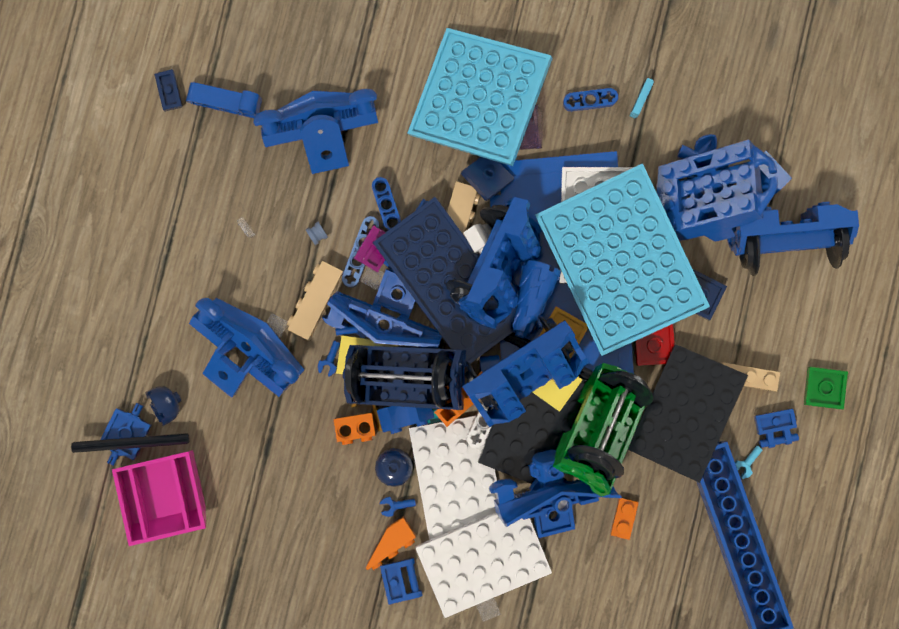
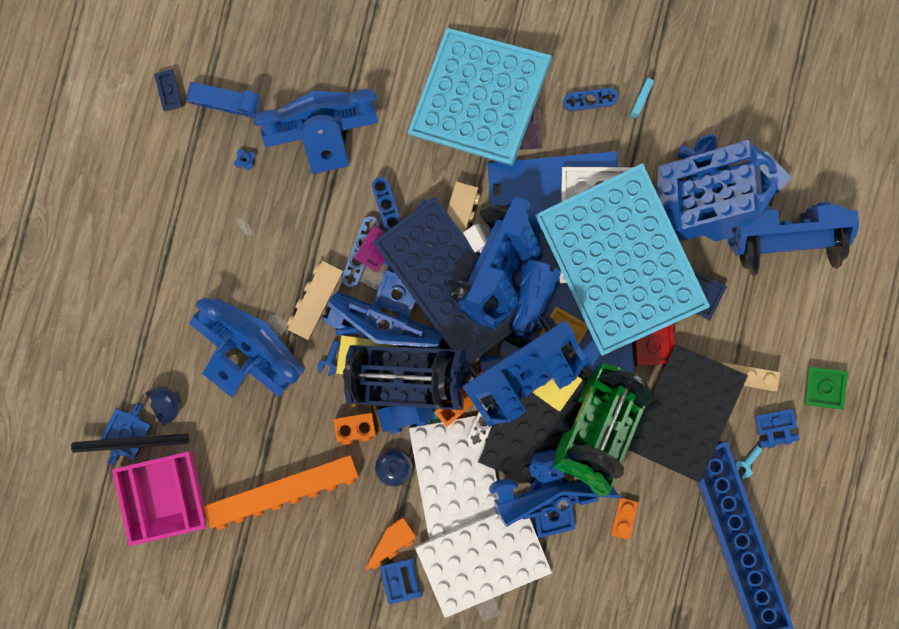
(244, 164): none -> blue plate
(281, 491): none -> orange brick
(316, 233): sand blue wheel -> none
(396, 505): blue bar -> none
(487, 177): dark blue plate -> none

